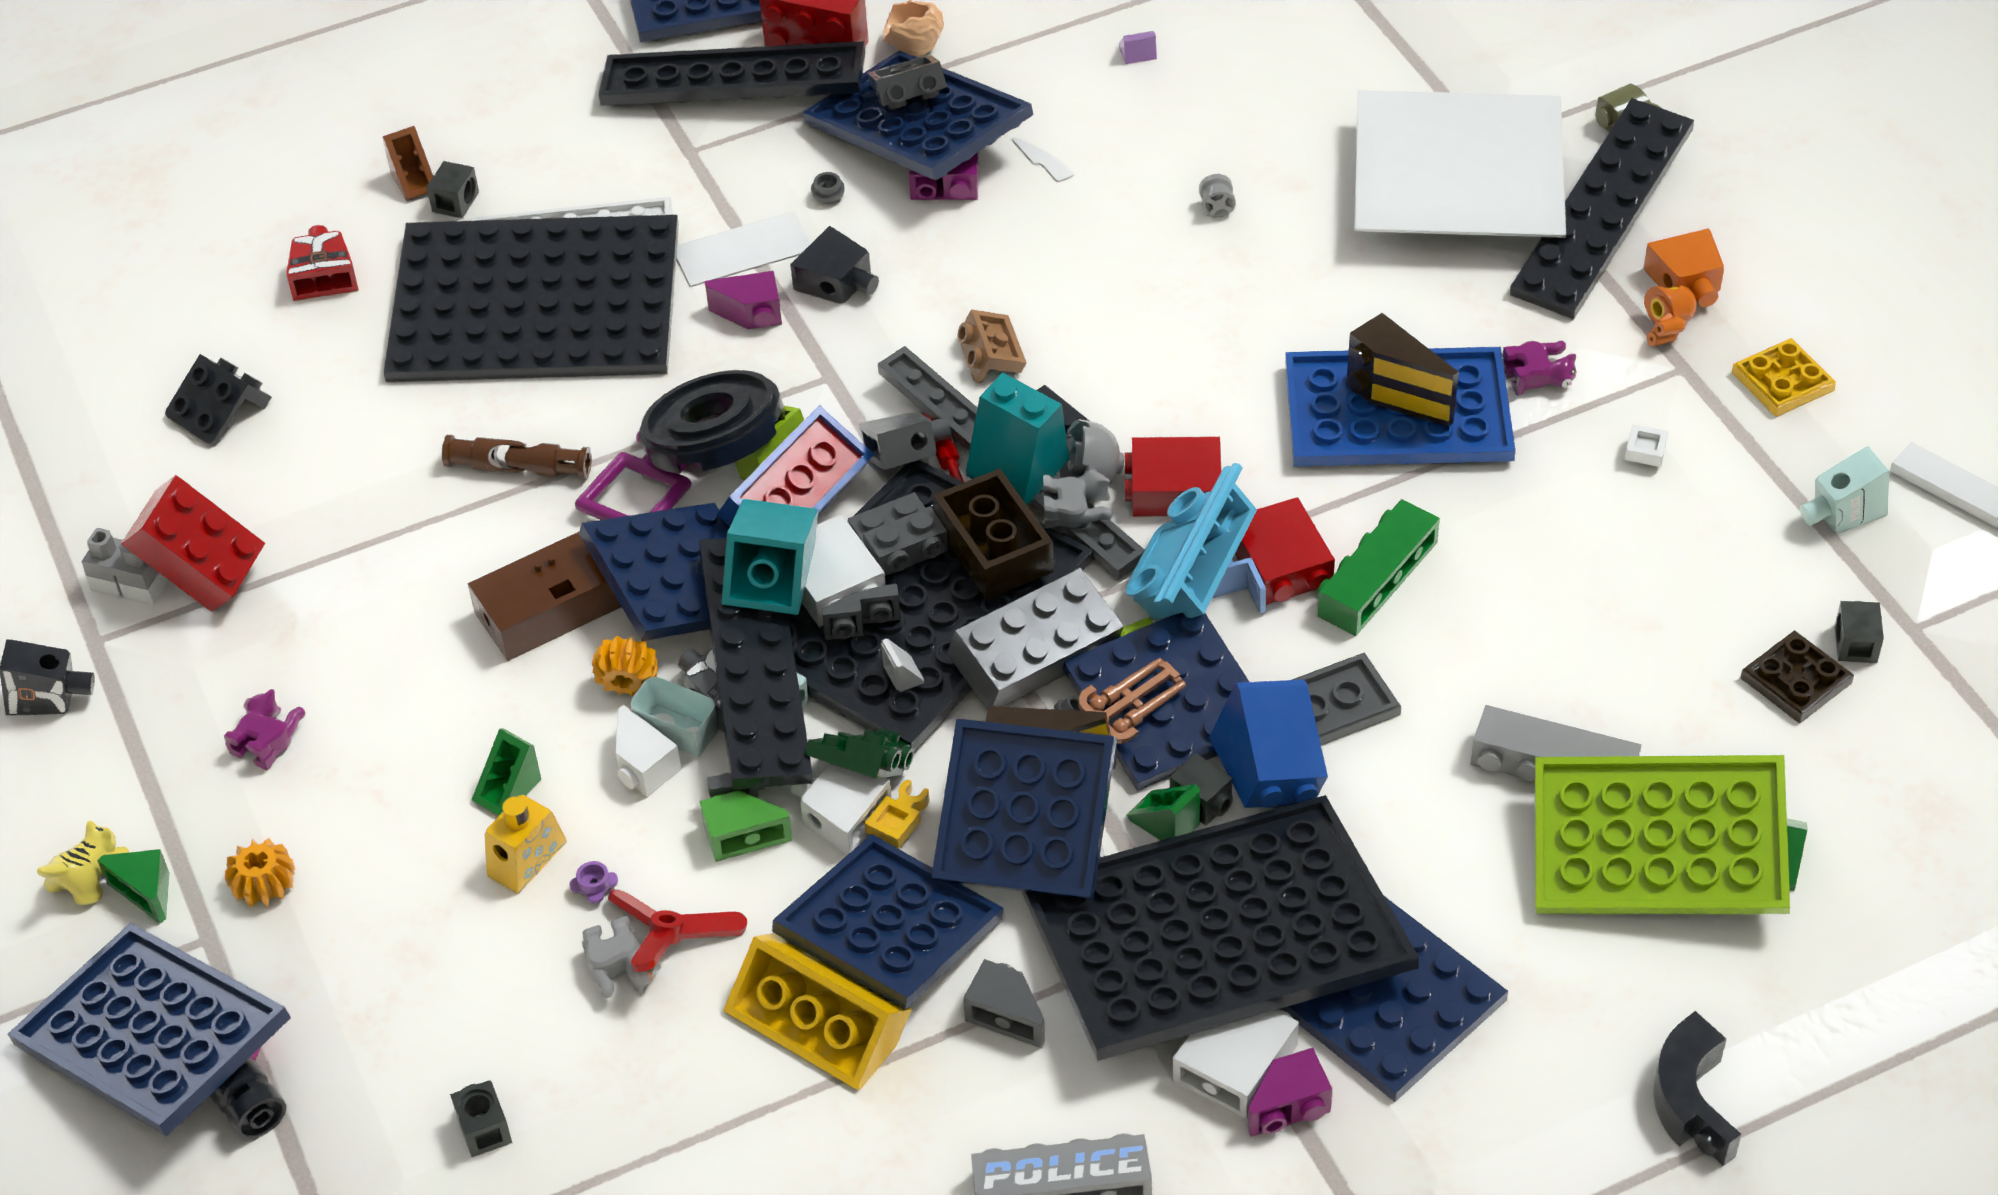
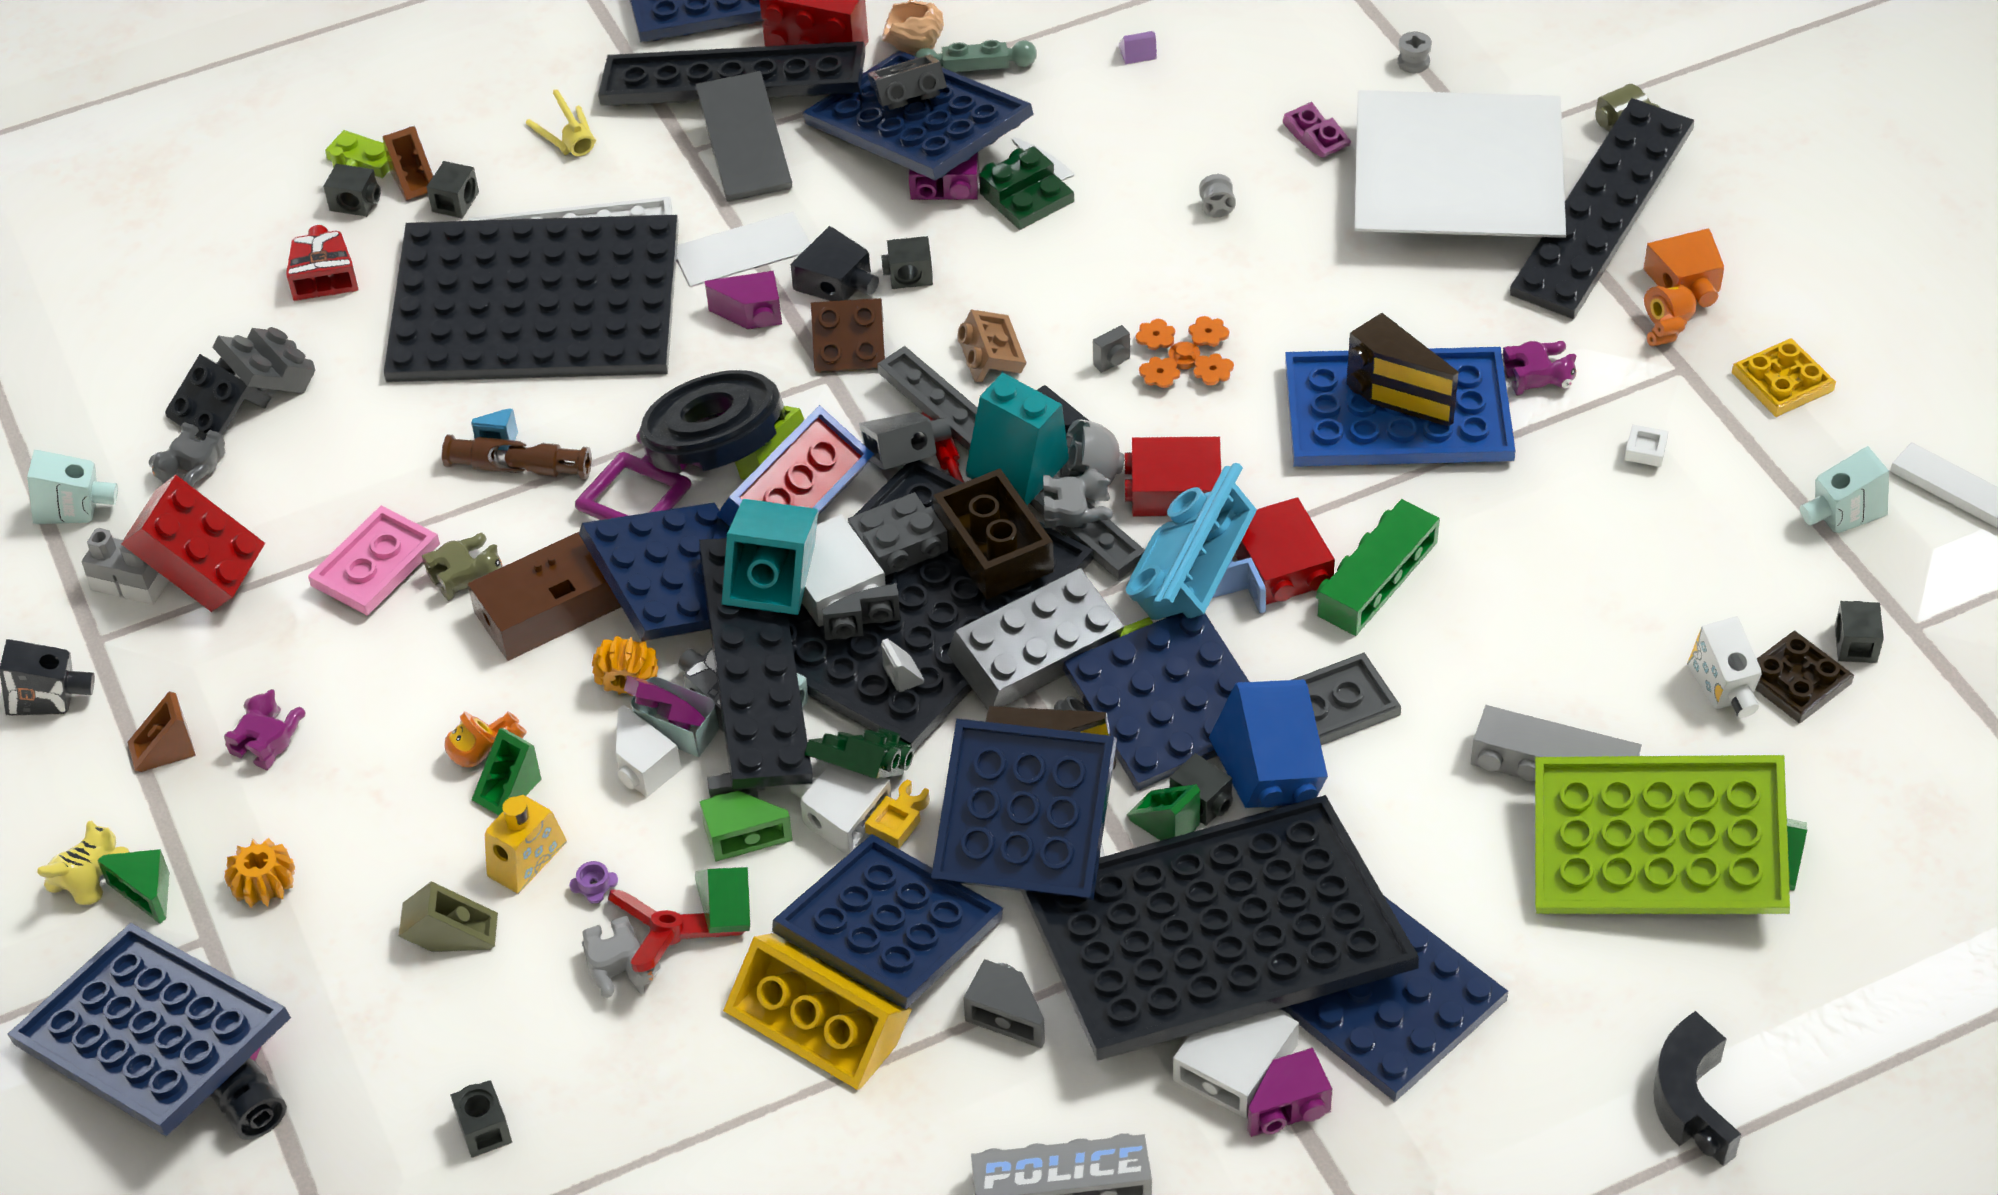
(65, 489): none -> light aqua torso
(161, 737): none -> dark orange slope
(189, 454): none -> dark grey animal
(266, 360): none -> dark grey plate
(352, 190): none -> pearl dark grey brick
(359, 152): none -> lime plate
(373, 560): none -> bright pink plate
(447, 921): none -> olive slope
(455, 567): none -> olive animal
(474, 738): none -> orange piece
(497, 426): none -> dark azure slope
(575, 136): none -> light yellow plant
(670, 706): none -> magenta slope
(724, 898): none -> green slope
(743, 136): none -> dark grey tile
(827, 187): dark grey plate -> none
(847, 335): none -> reddish brown bracket
(908, 262): none -> pearl dark grey brick
(983, 56): none -> sand green plate
(1024, 187): none -> dark green plate
(1111, 348): none -> dark grey plate
(1120, 728): nougat piece -> none
(1184, 354): none -> orange plant
(1314, 131): none -> magenta slope
(1414, 52): none -> light grey wheel
(1726, 666): none -> white torso

